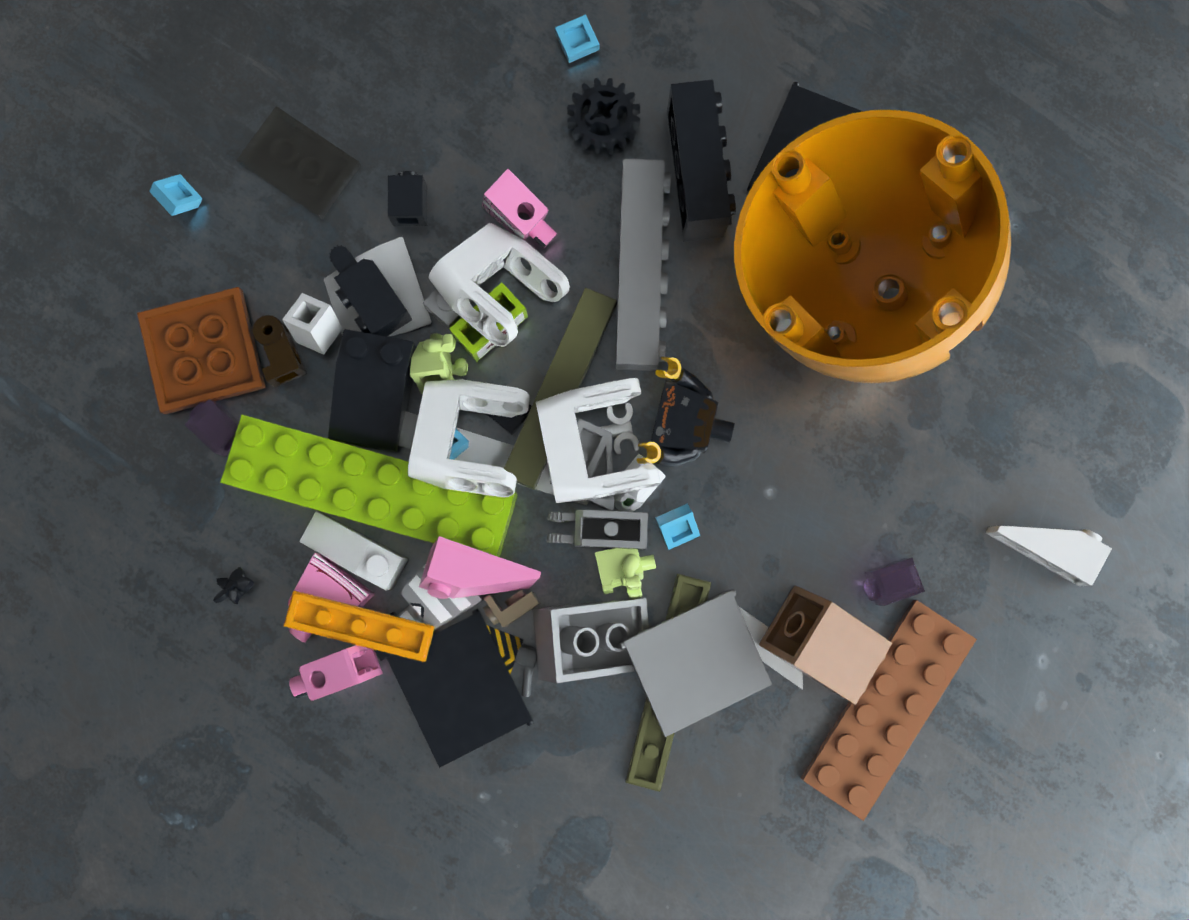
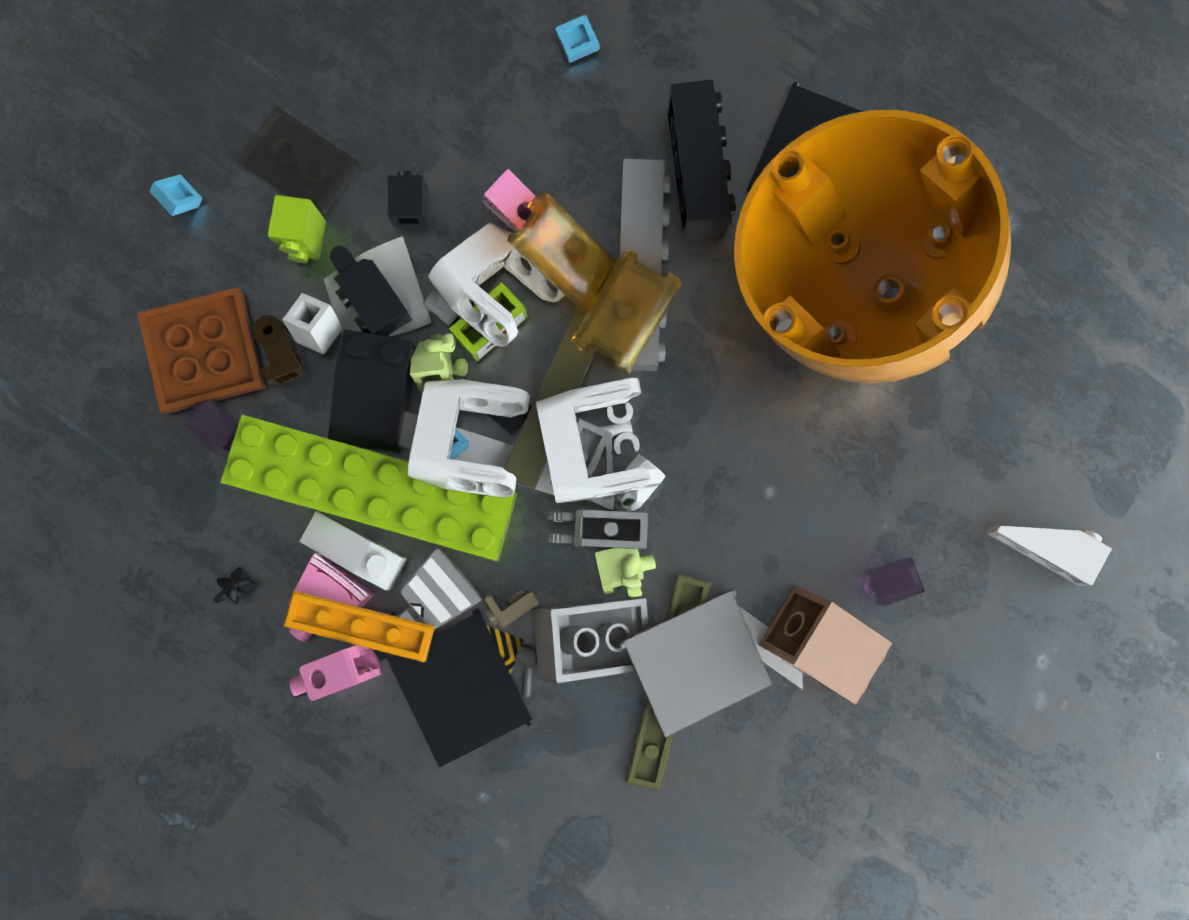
(297, 228): none -> lime brick
(463, 572): bright pink slope -> none
(562, 251): none -> clear yellow piece
(605, 101): black gear -> none
(630, 286): none -> clear yellow piece
(678, 526): medium azure plate -> none
(683, 419): torso -> none
(883, 724): nougat plate -> none

